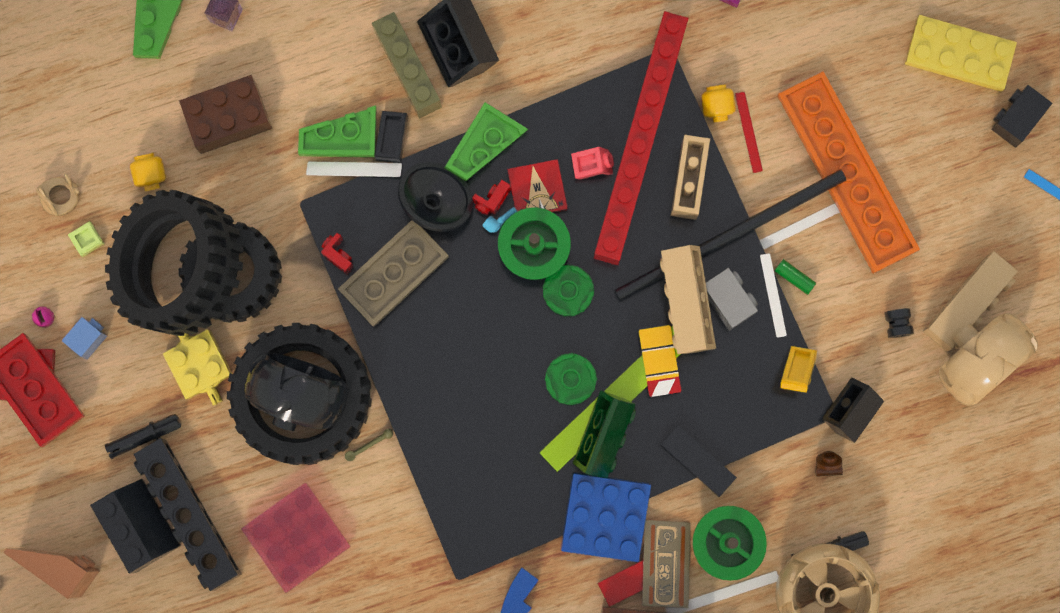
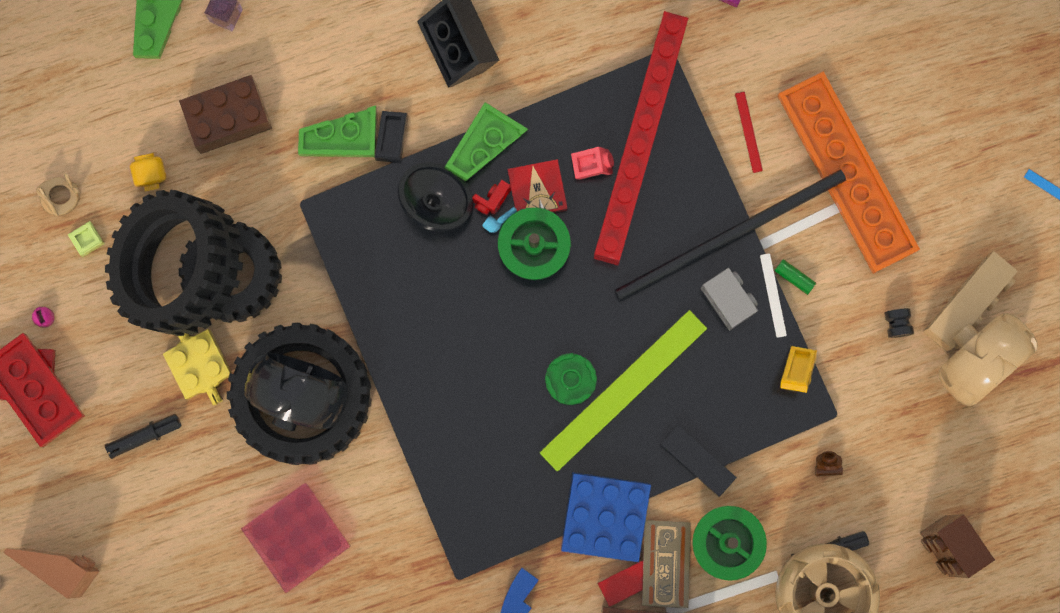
(85, 337): medium blue brick -> none
(135, 526): black slope -> none
(145, 463): black brick -> none
(340, 258): red bracket -> none
(351, 455): olive hinge -> none
(354, 169): white sticker -> none
(393, 273): dark tan plate -> none
(406, 65): olive brick -> none
(568, 291): green tile -> none
(604, 435): dark green slope -> none
(659, 361): yellow sticker -> none
(687, 299): tan brick -> none
(690, 177): tan brick -> none
(718, 102): yellow head -> none
(853, 410): black brick -> none
(956, 546): none -> reddish brown brick
(960, 53): light yellow plate -> none
(1021, 116): black brick -> none

